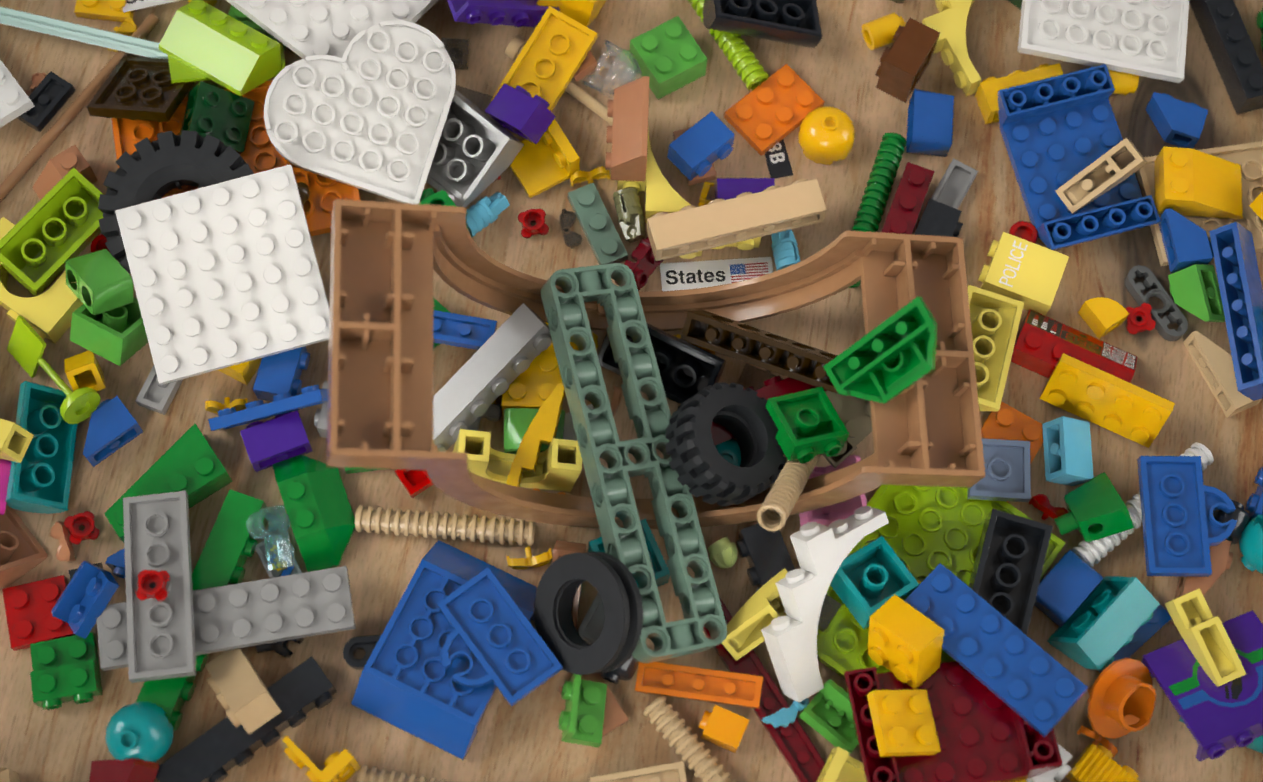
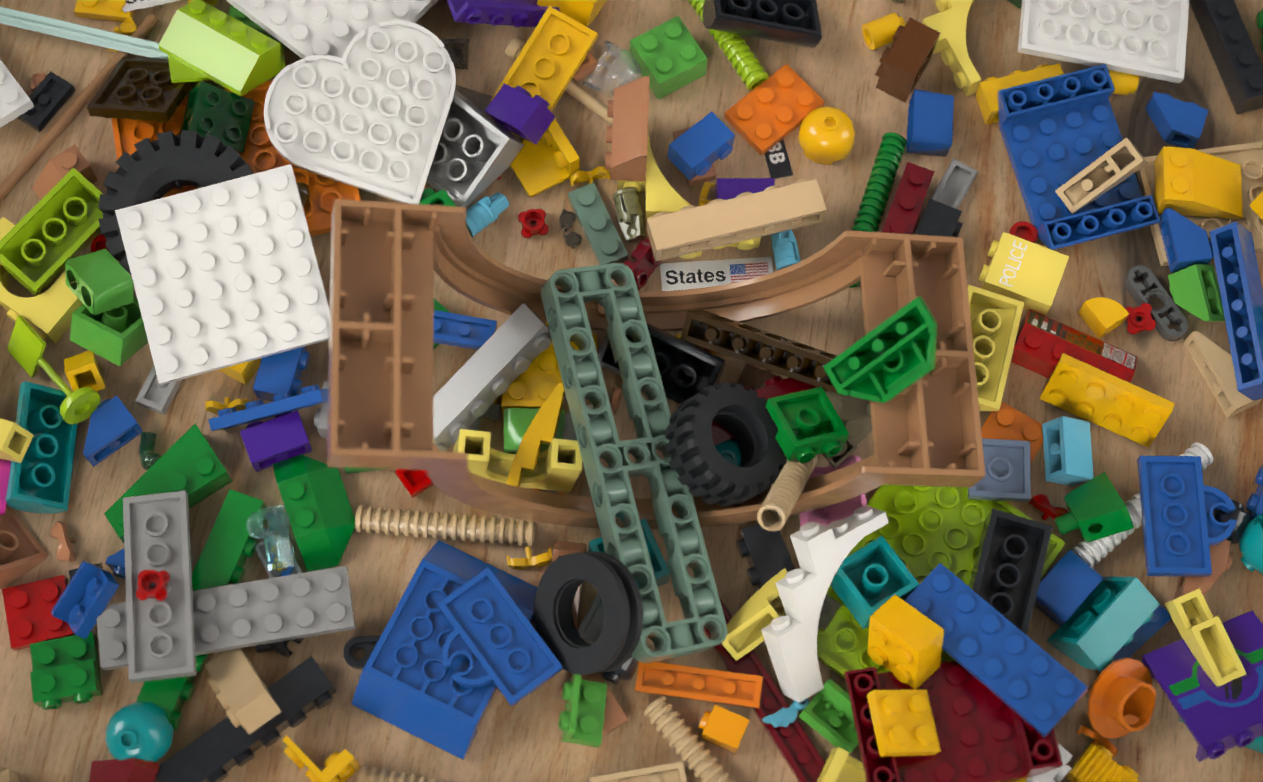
(81, 519): red plate -> none
(147, 450): none -> clear green arm
(723, 553): yellowish green plate -> none

